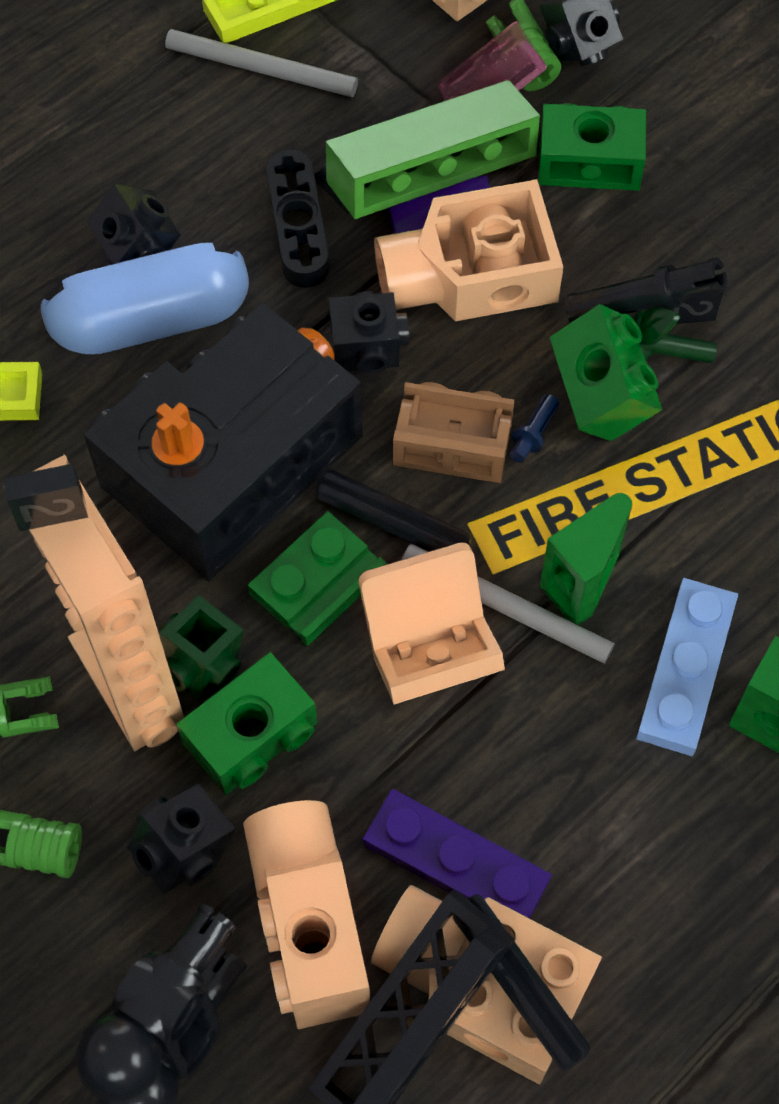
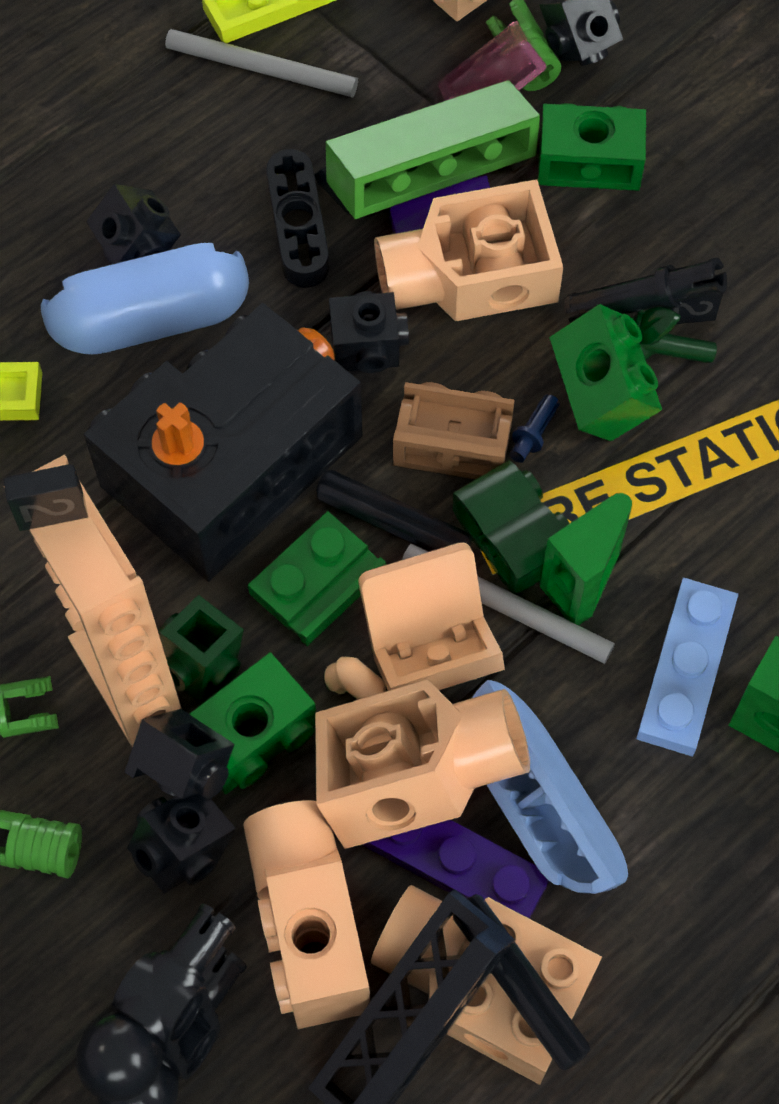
(180, 755): none -> black brick
(354, 677): none -> light nougat arm
(411, 758): none -> light nougat brick
(508, 523): none -> dark green brick
(556, 814): none -> light blue brick

